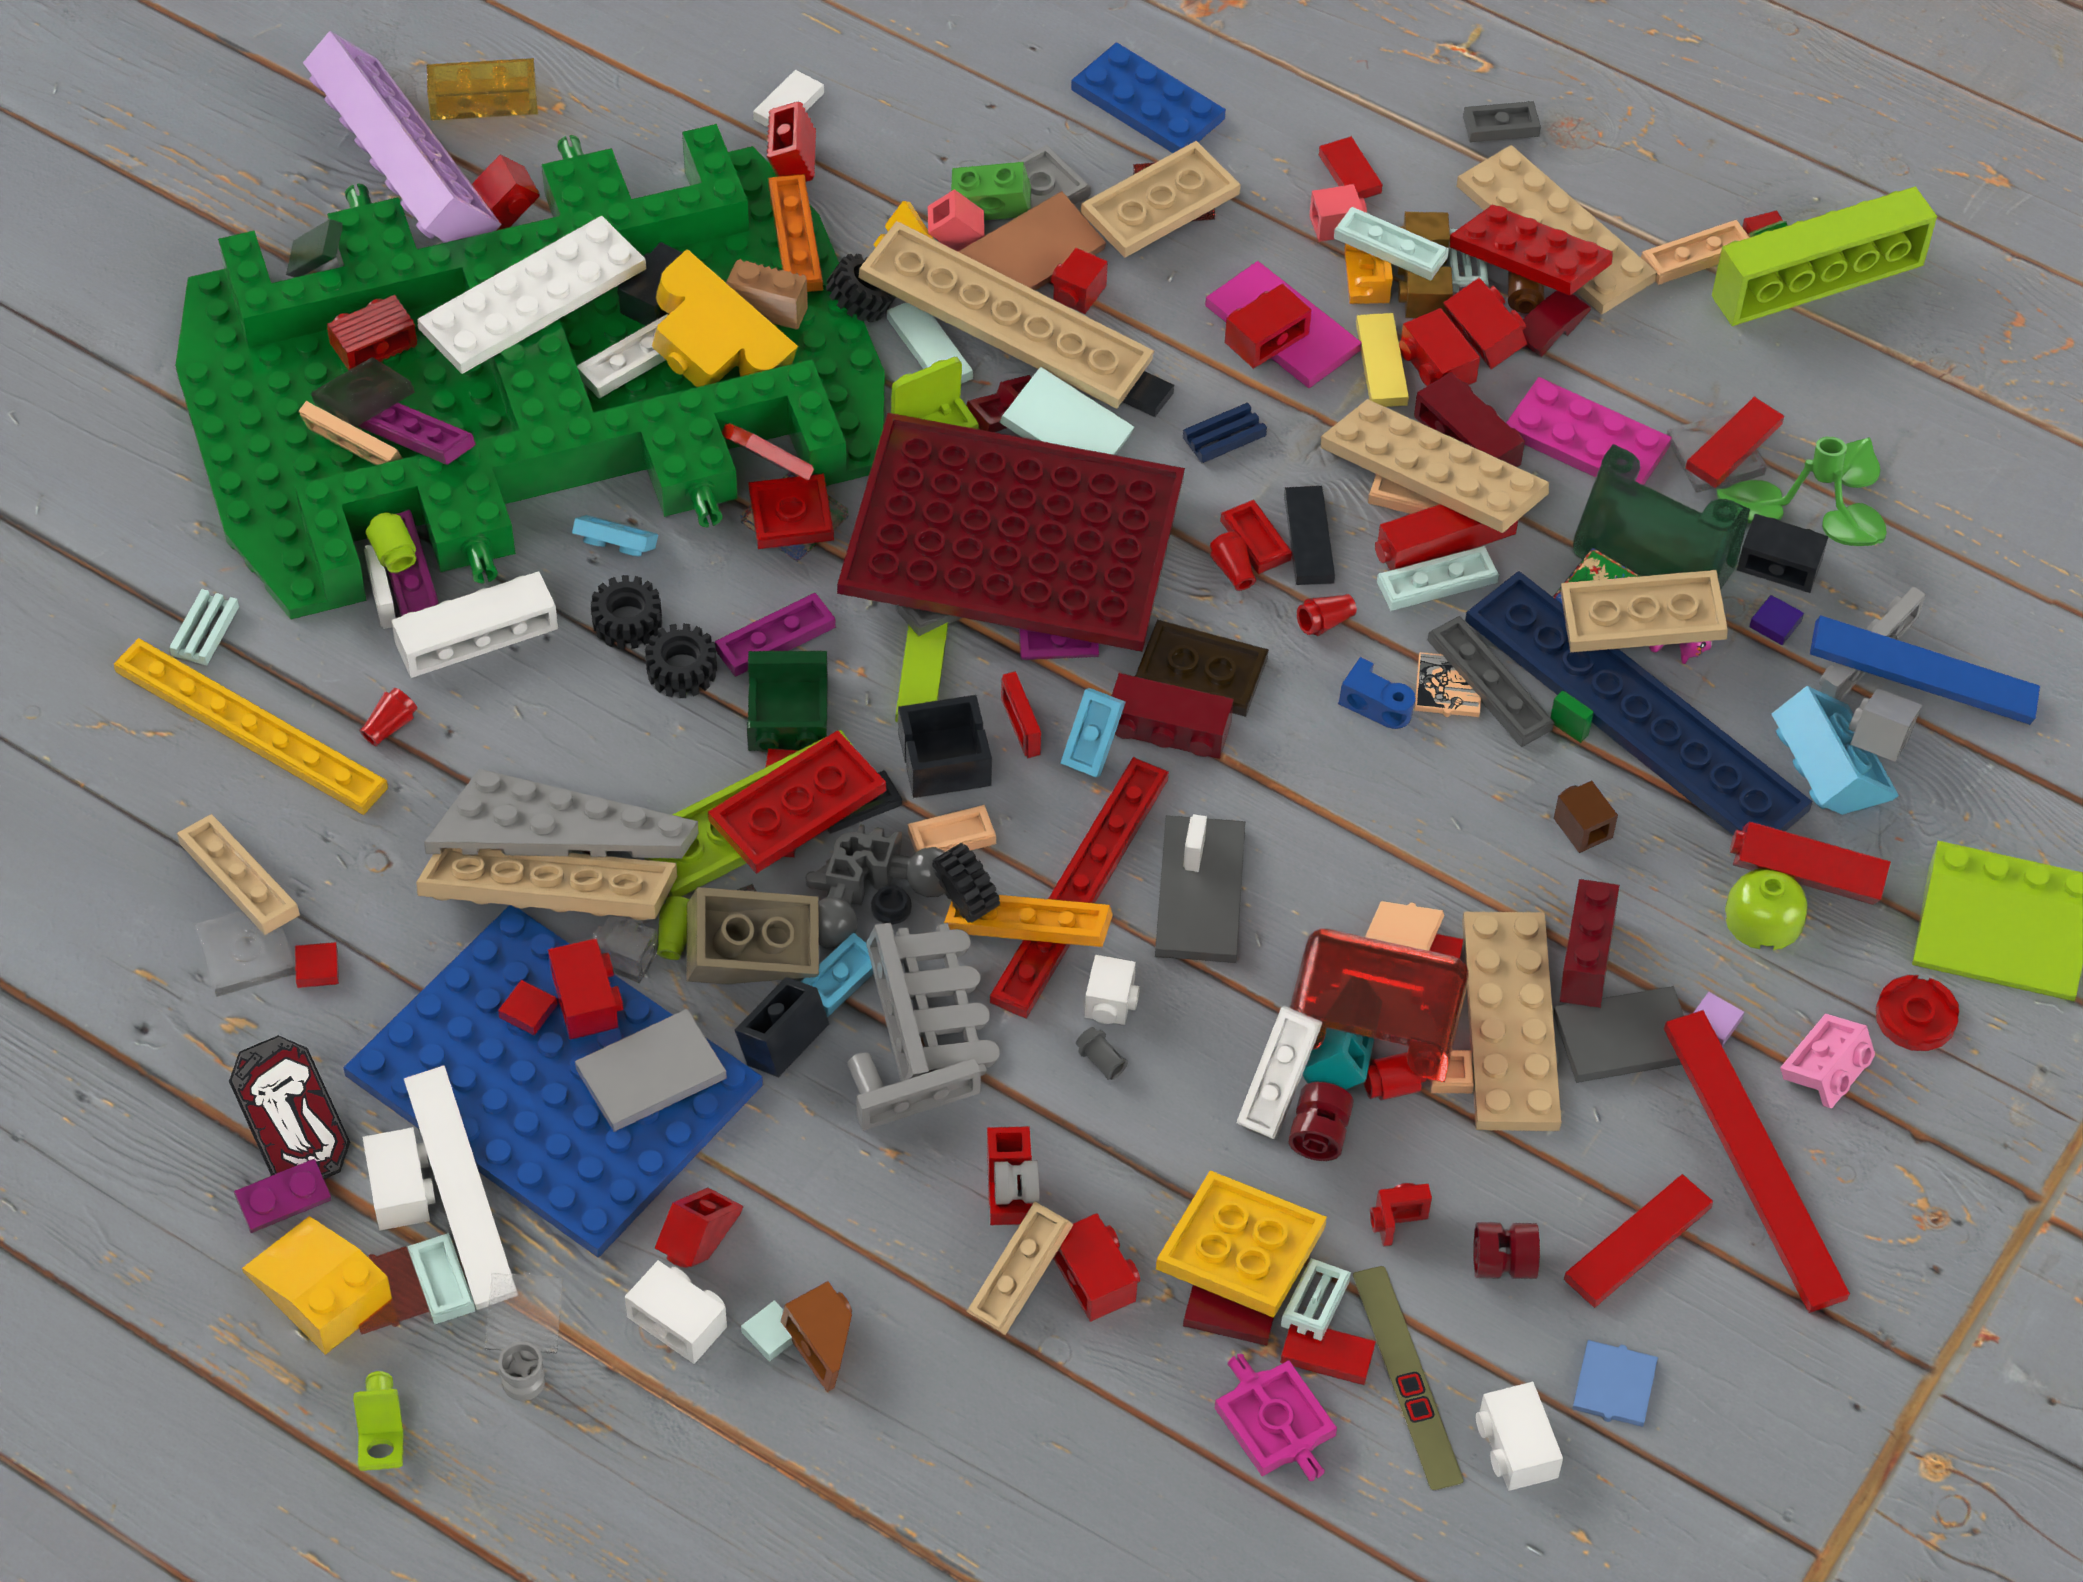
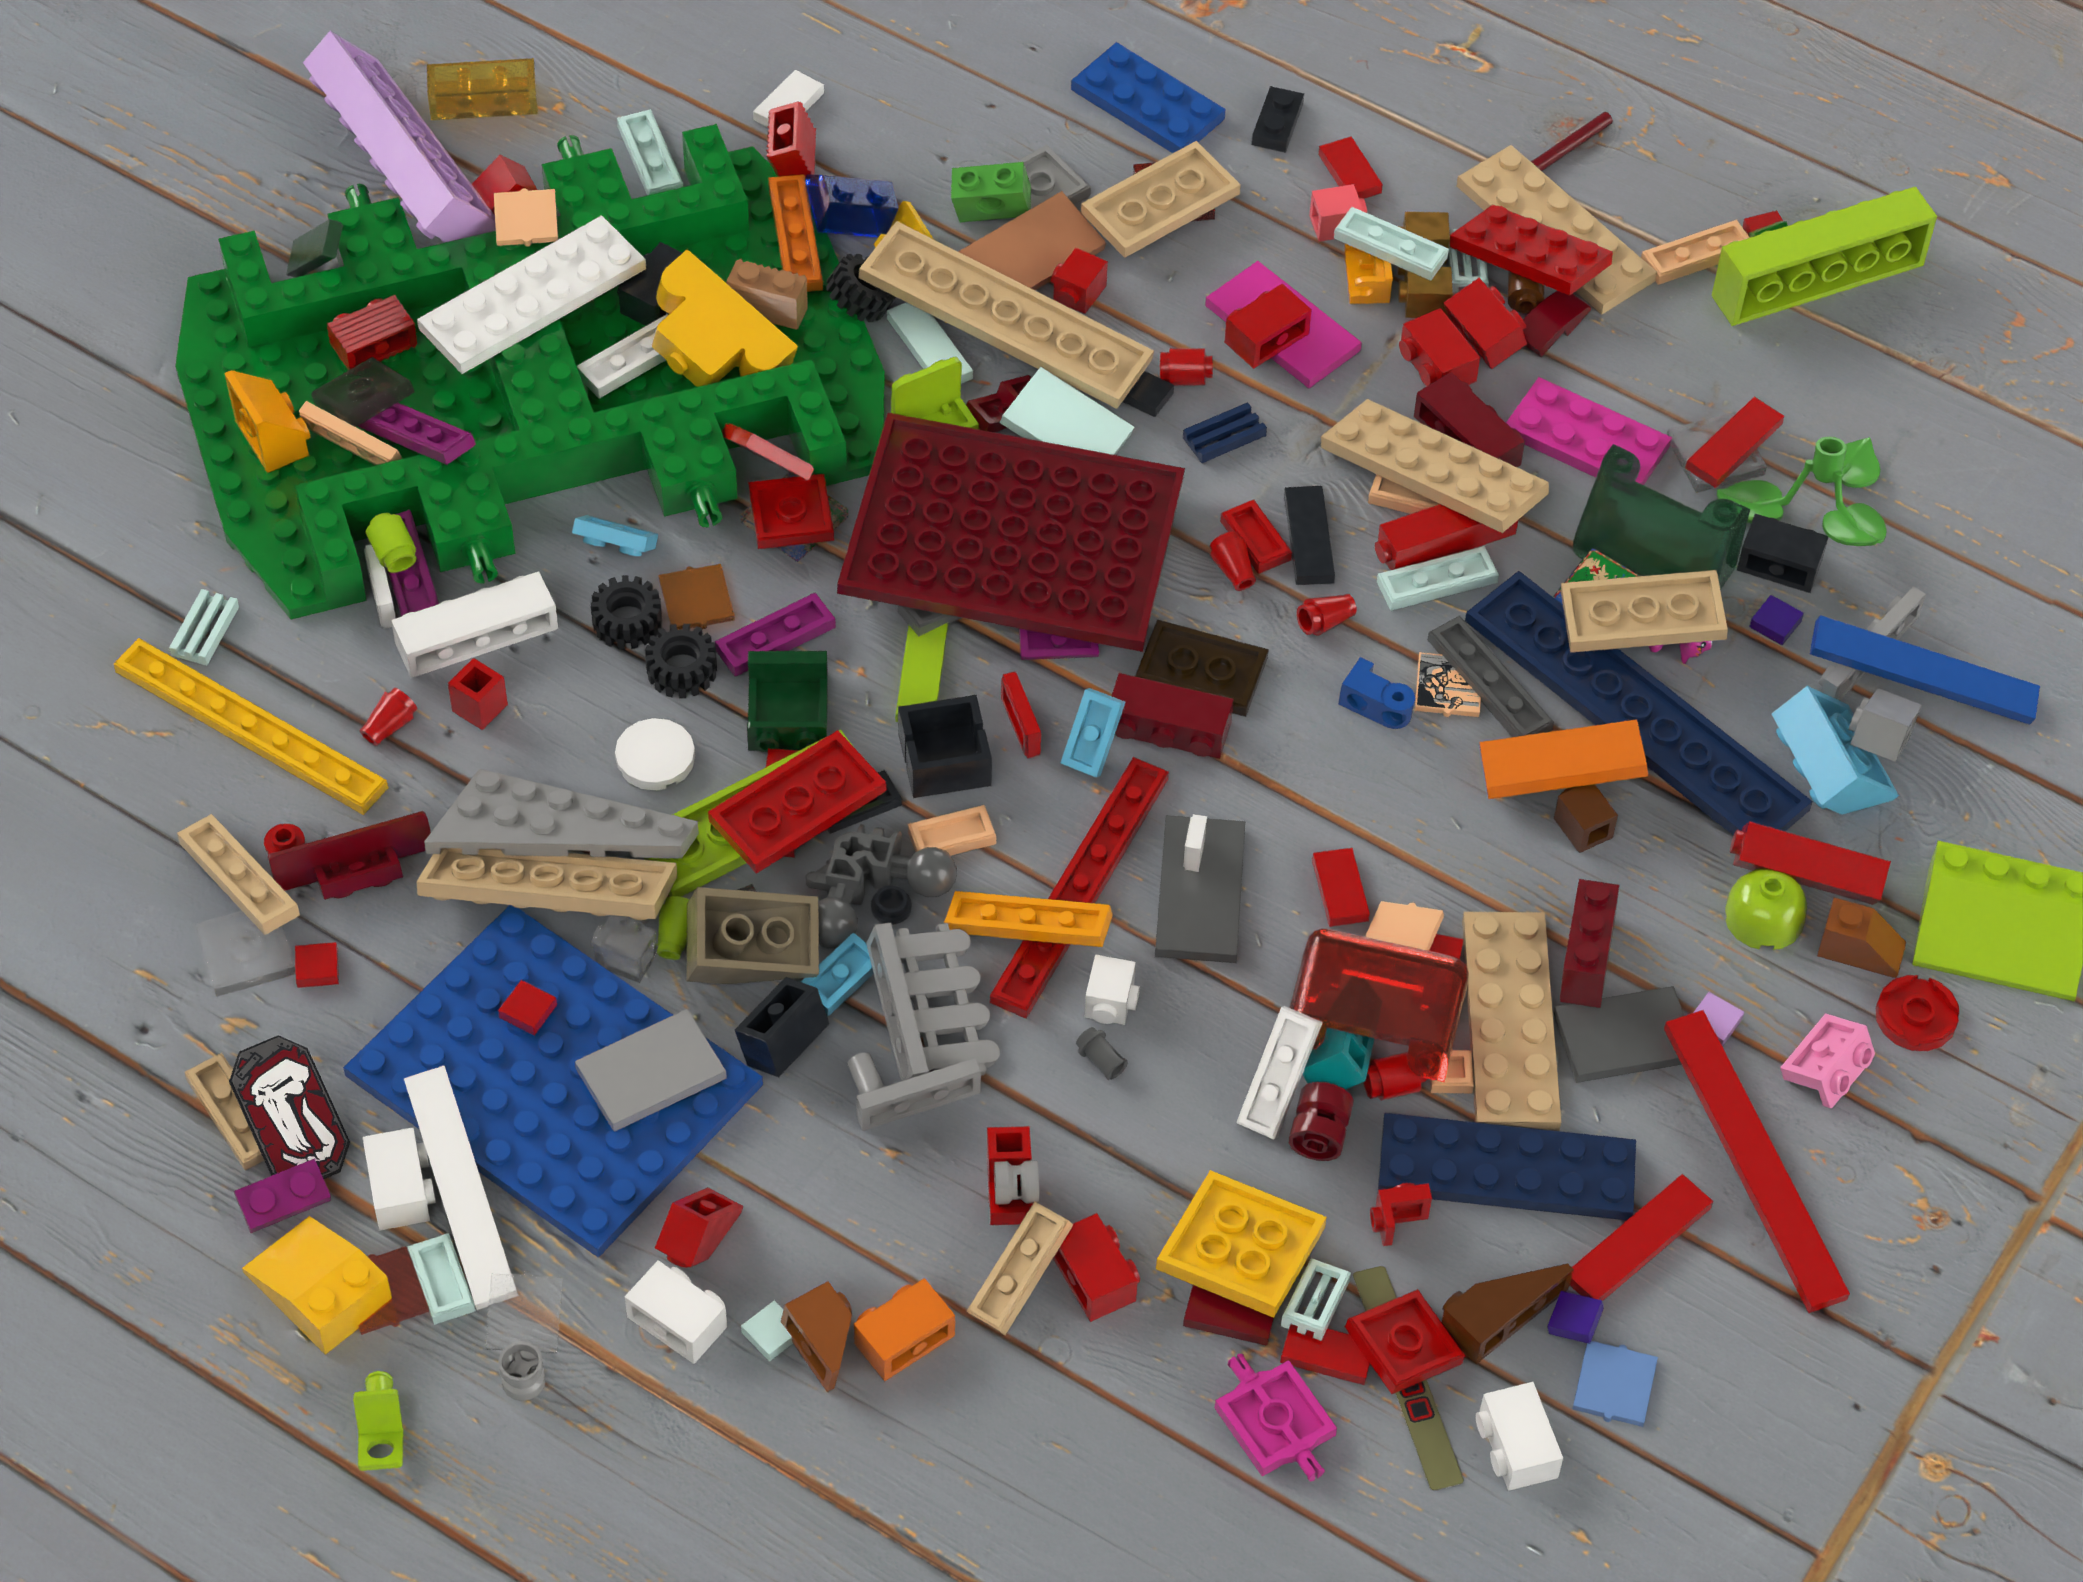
(213, 1090): none -> tan tile
(267, 420): none -> light orange slope
(282, 832): none -> red plate
(352, 858): none -> dark red bracket
(477, 693): none -> red brick
(525, 217): none -> light nougat piece
(584, 988): red brick -> none
(649, 152): none -> light aqua tile
(655, 754): none -> white tile
(696, 597): none -> clear orange piece
(851, 205): none -> clear blue slope
(904, 1328): none -> orange brick
(955, 221): coral brick -> none
(966, 882): black tyre -> none
(1186, 366): none -> red brick
(1277, 119): none -> black plate
(1340, 887): none -> red tile
(1382, 359): light yellow tile -> none
(1404, 1341): none -> red tile
(1500, 1307): none -> reddish brown slope
(1501, 121): dark grey plate -> none
(1510, 1166): none -> dark blue plate
(1521, 1253): dark red wheel -> none
(1563, 759): none -> orange tile
(1571, 716): green tile -> none
(1573, 141): none -> dark red bar
(1575, 1317): none -> dark purple tile
(1861, 939): none -> dark orange slope

